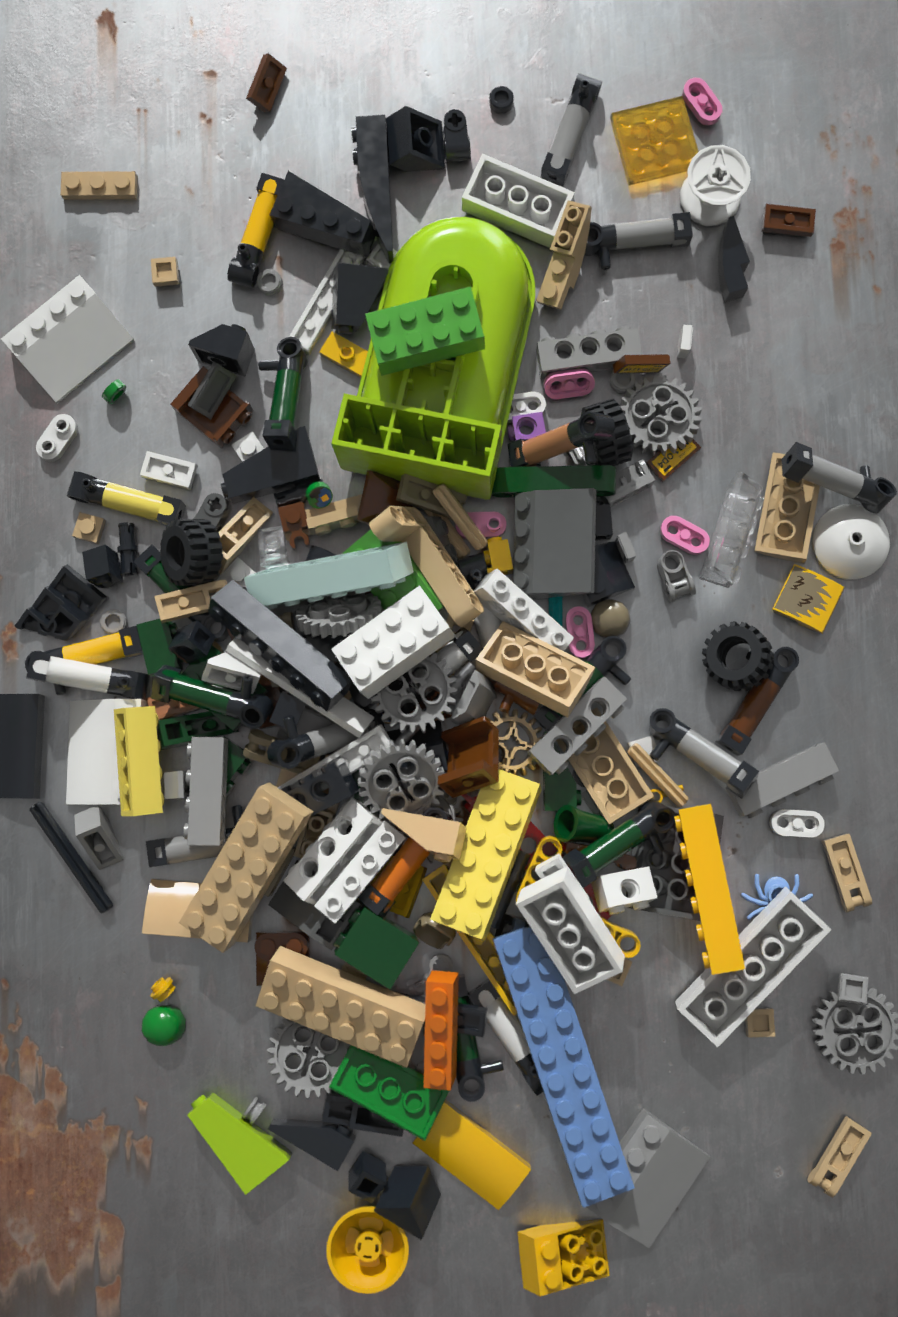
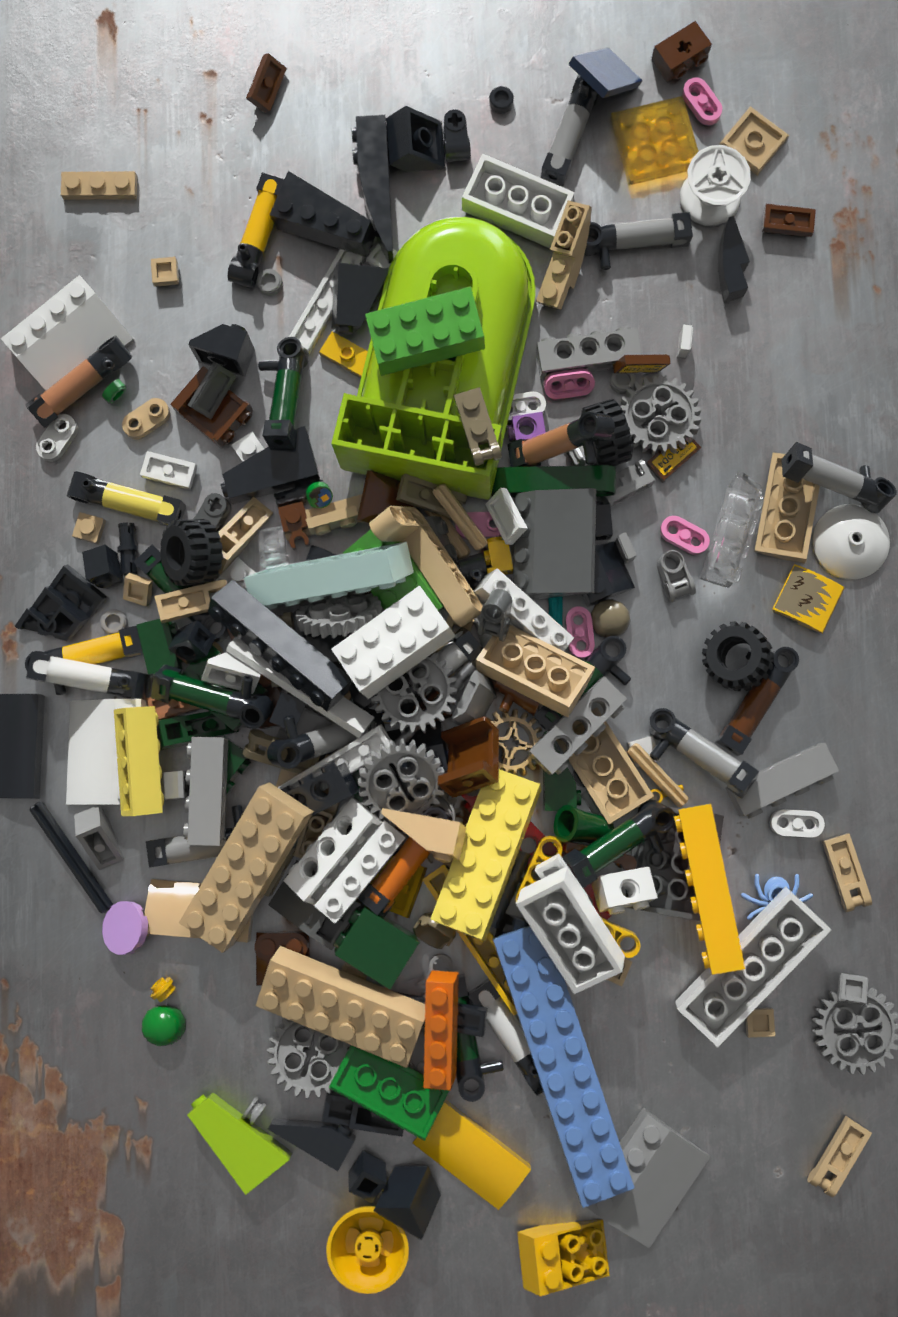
(106, 359): none -> piece
(124, 928): none -> lavender tile
(137, 589): none -> tan plate
(147, 420): none -> tan plate
(477, 425): none -> dark tan plate
(496, 614): none -> dark grey piece
(506, 516): none -> white tile
(605, 72): none -> tile
(681, 52): none -> reddish brown brick
(755, 139): none -> tan tile

